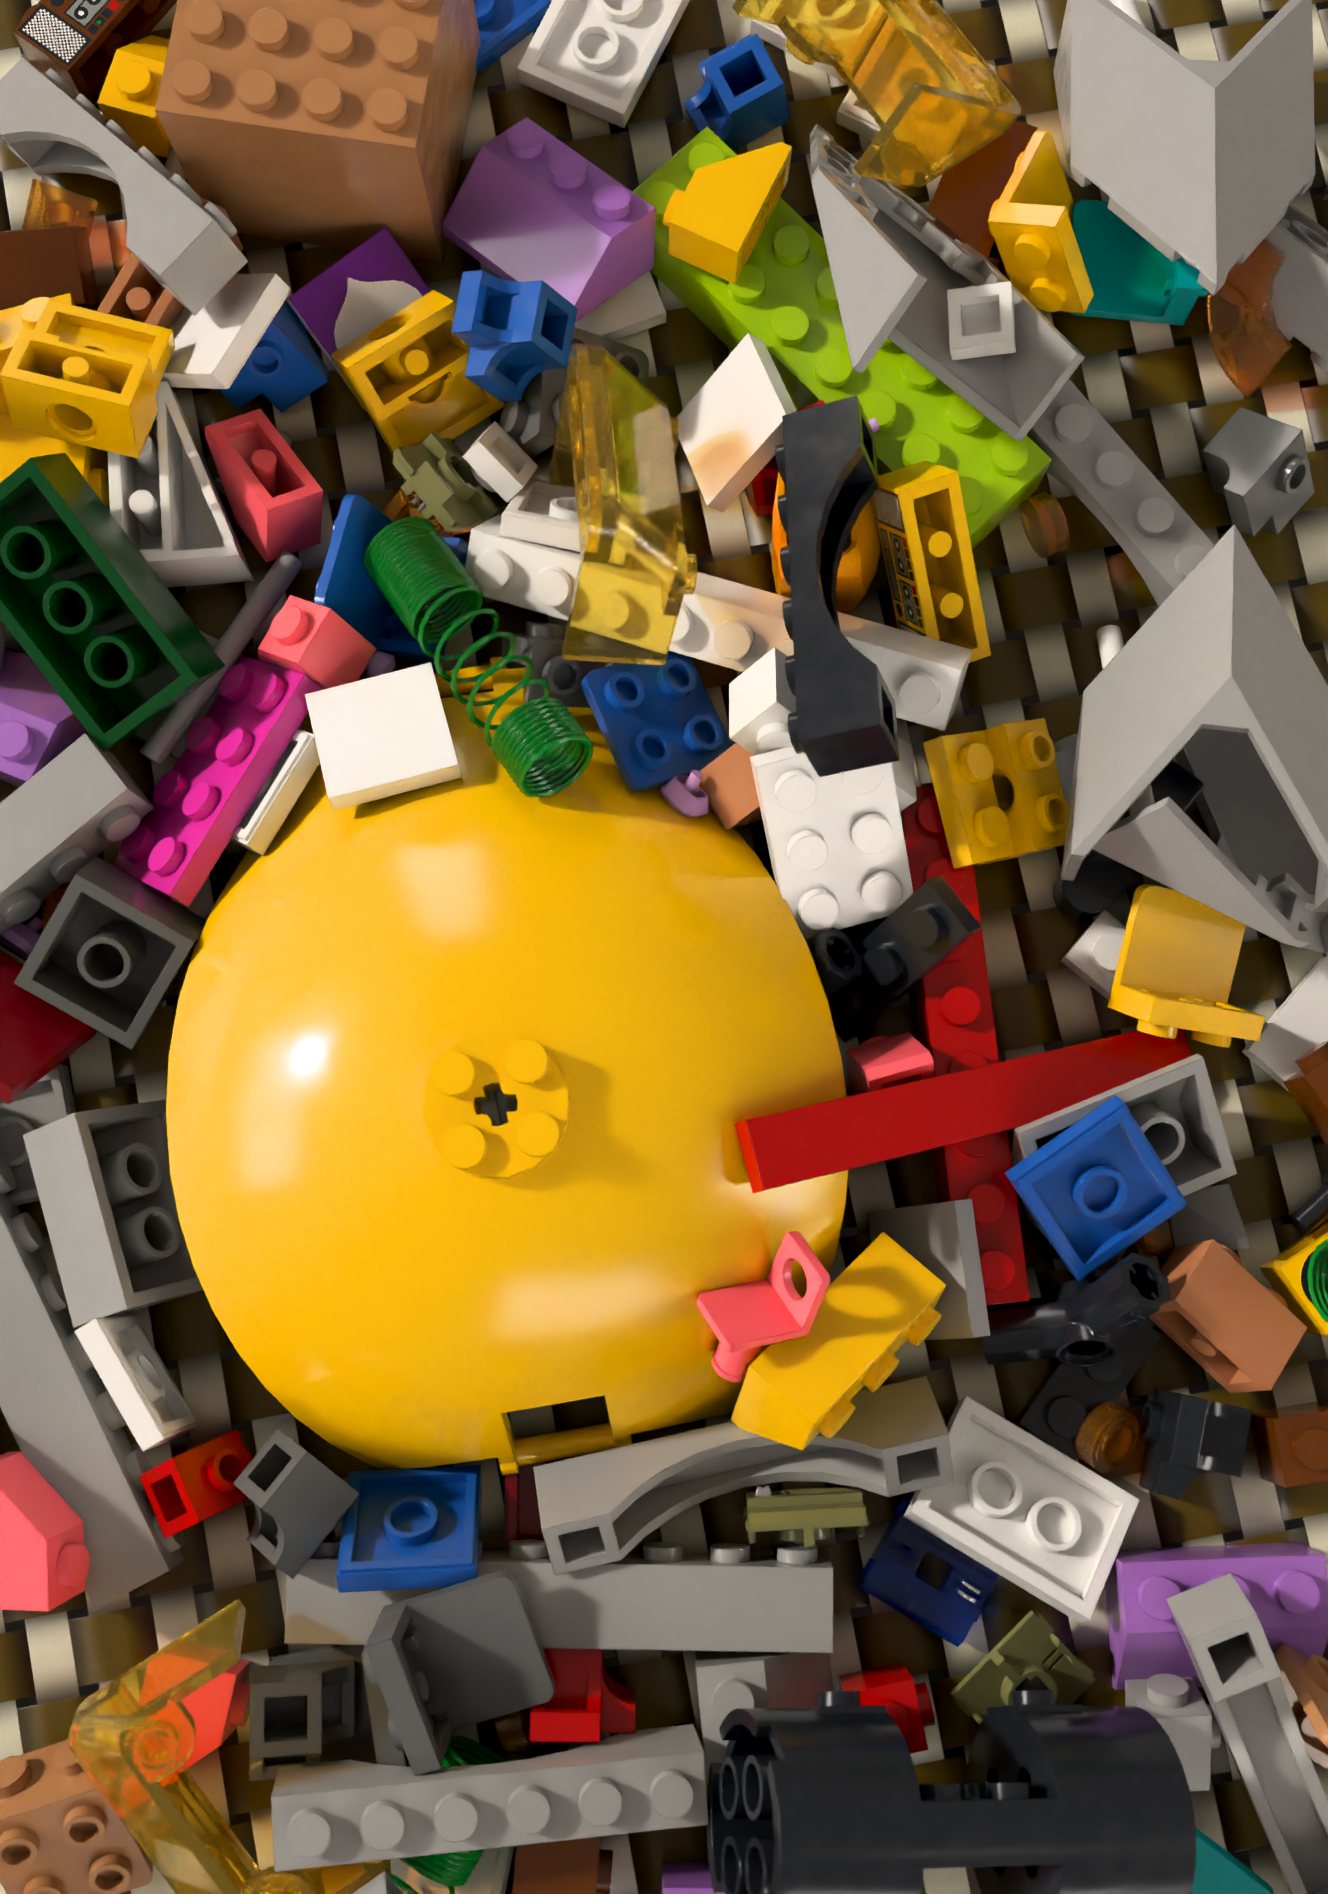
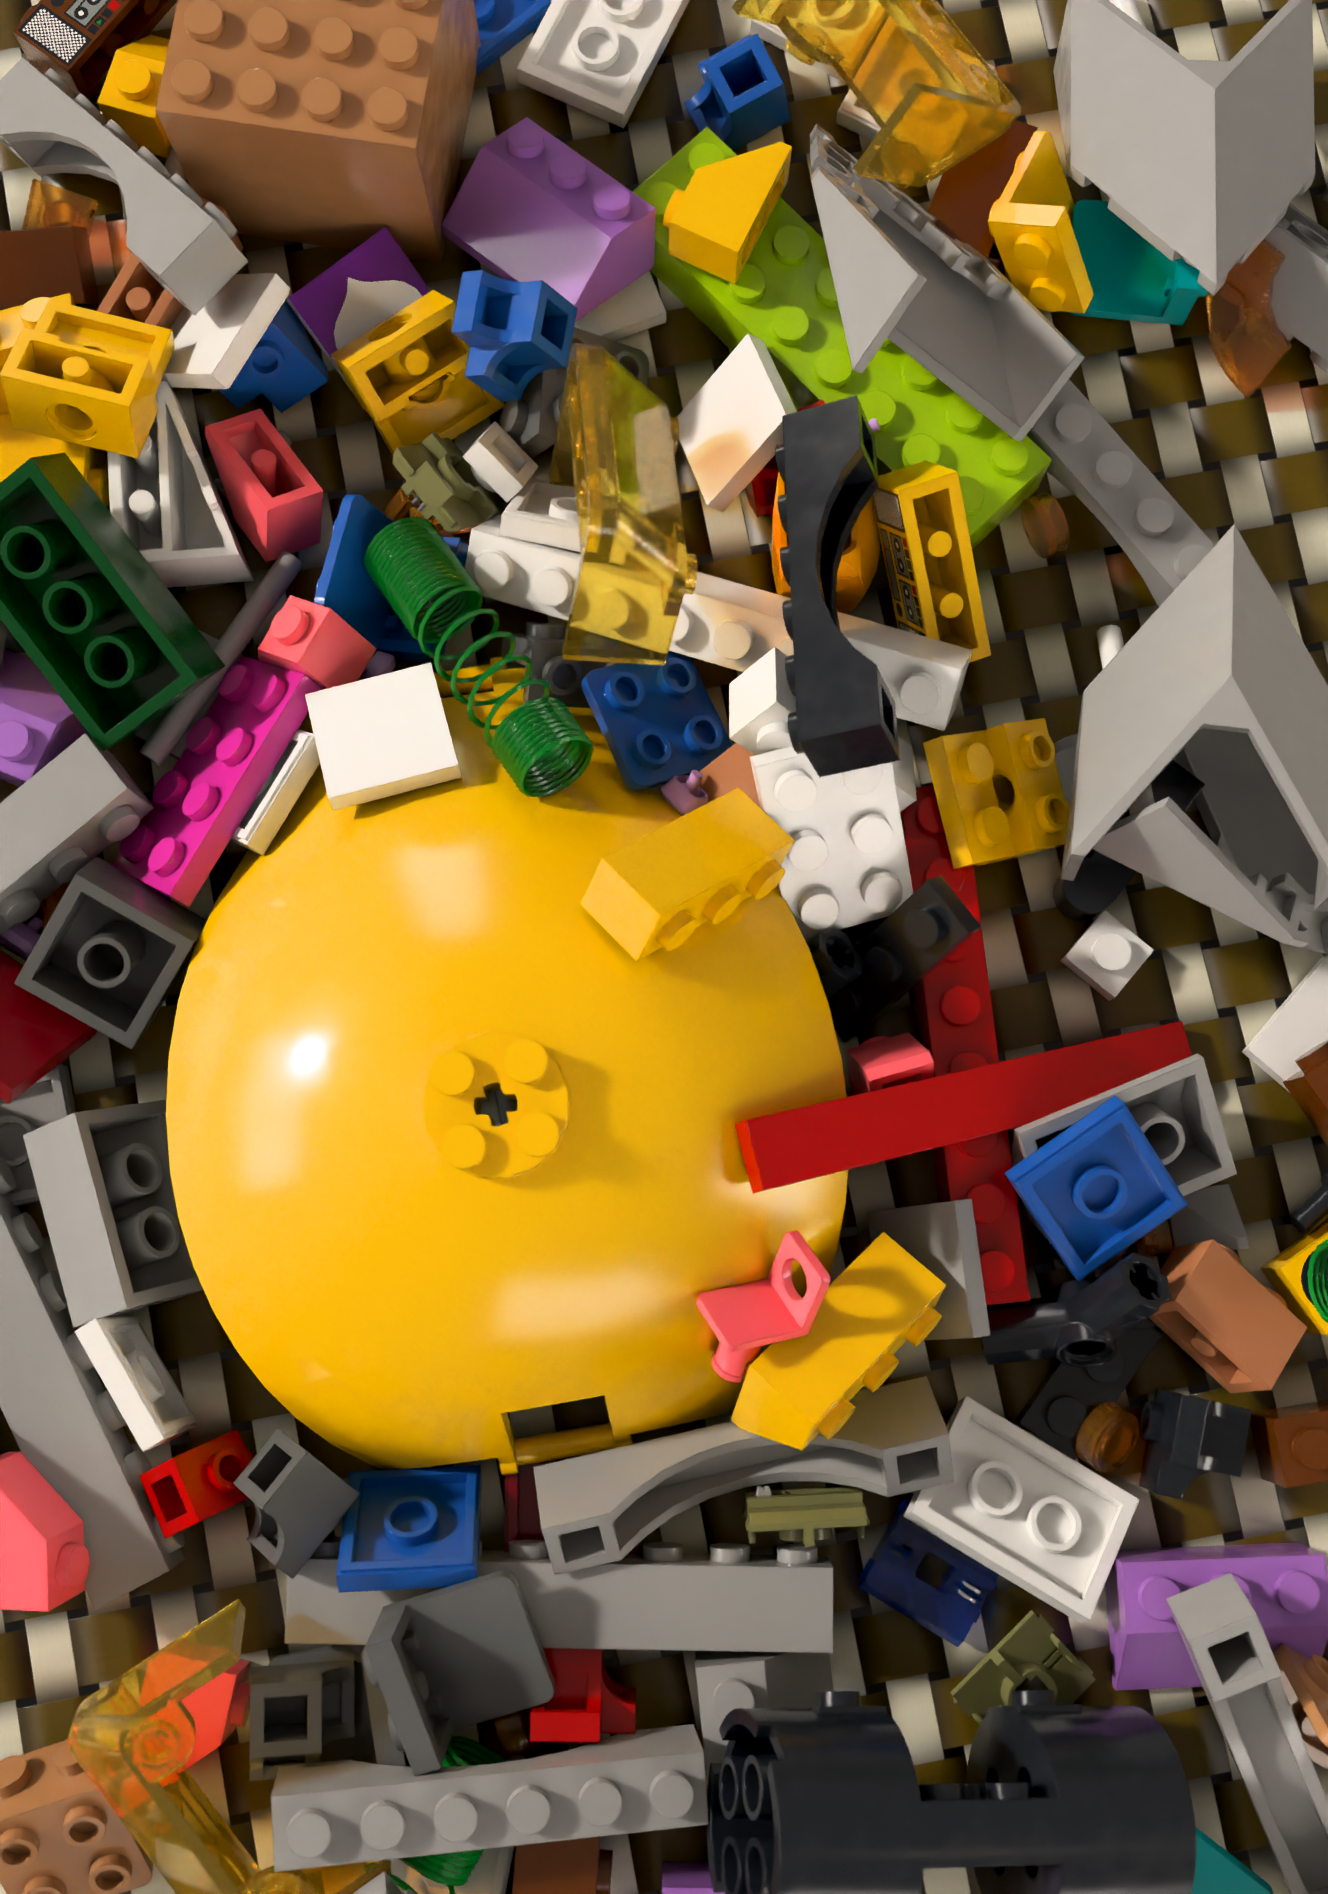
(687, 874): none -> yellow brick
(905, 1701): red brick -> none
(981, 320): white plate -> none
(1181, 969): yellow bracket -> none
(1184, 1717): light grey brick -> none
(1259, 471): dark grey brick -> none

